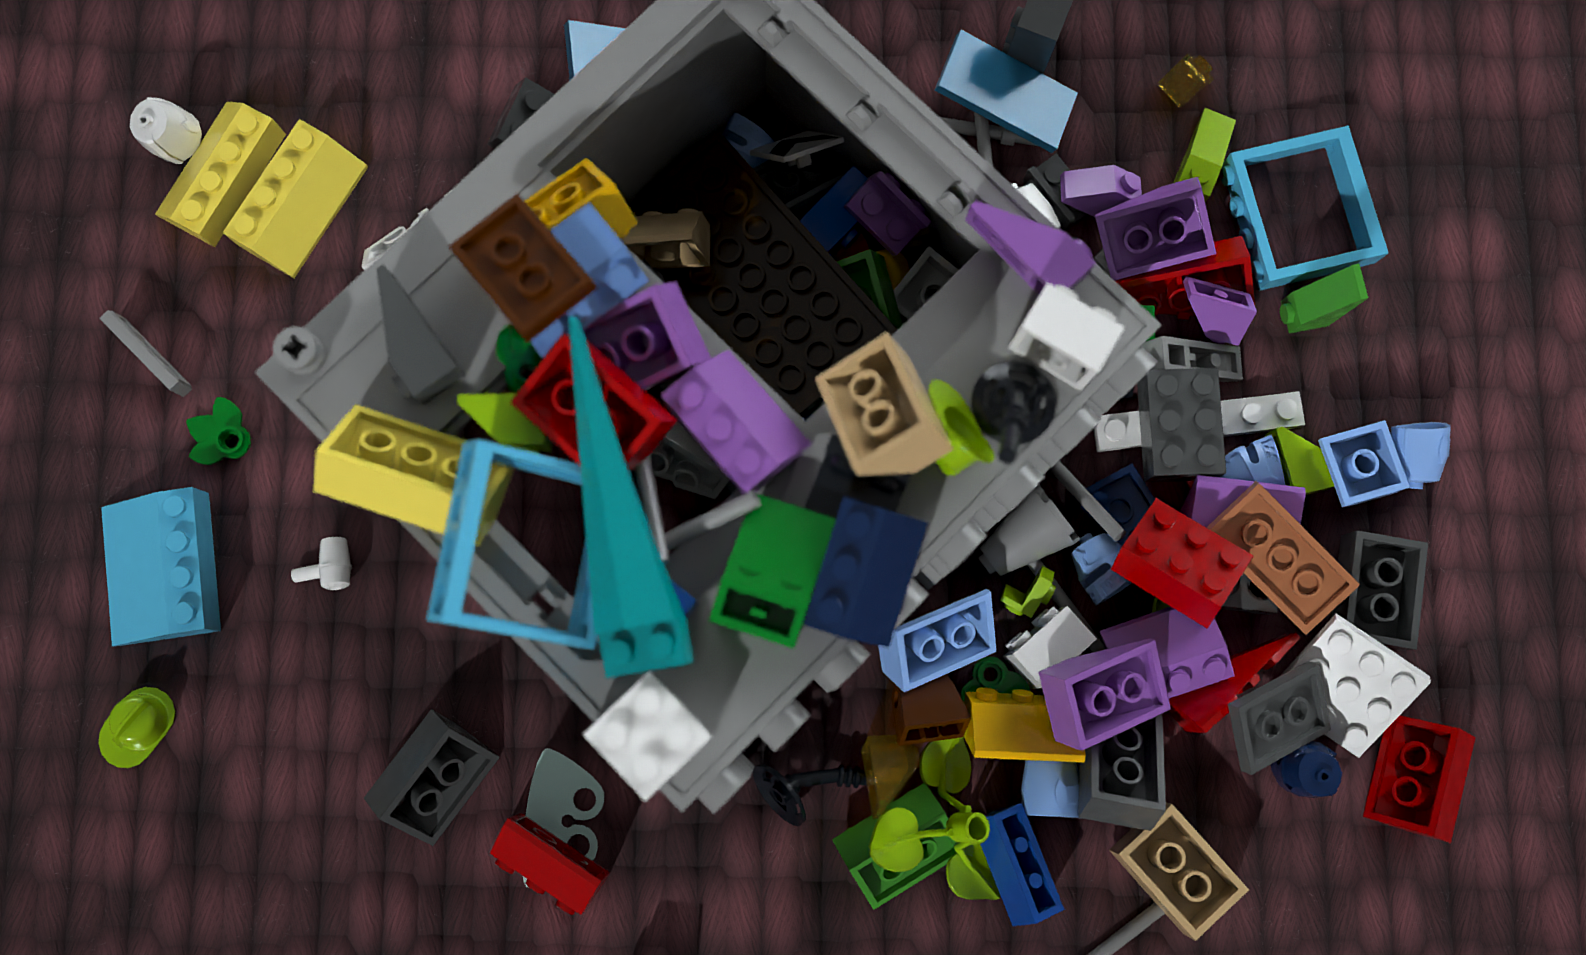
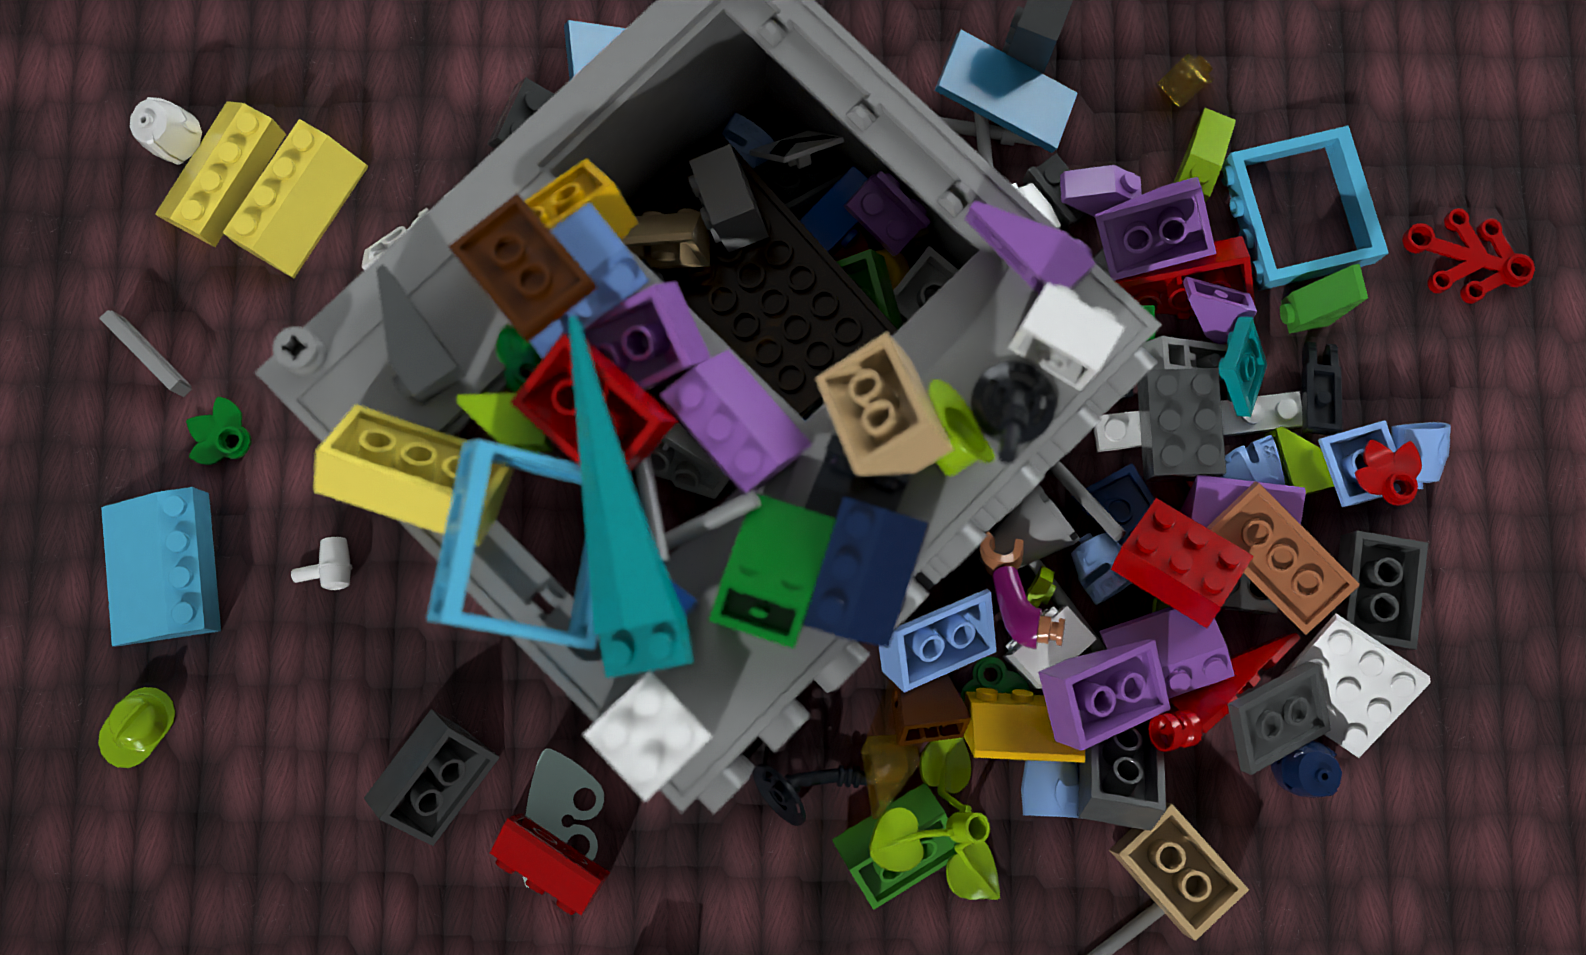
(726, 199): none -> light grey brick
(1019, 616): none -> piece
(1019, 867): blue brick -> none
(1175, 730): none -> red wheel
(1243, 366): none -> teal plate
(1321, 391): none -> black hinge
(1390, 467): none -> red plate
(1420, 777): red slope -> none
(1472, 255): none -> red plant

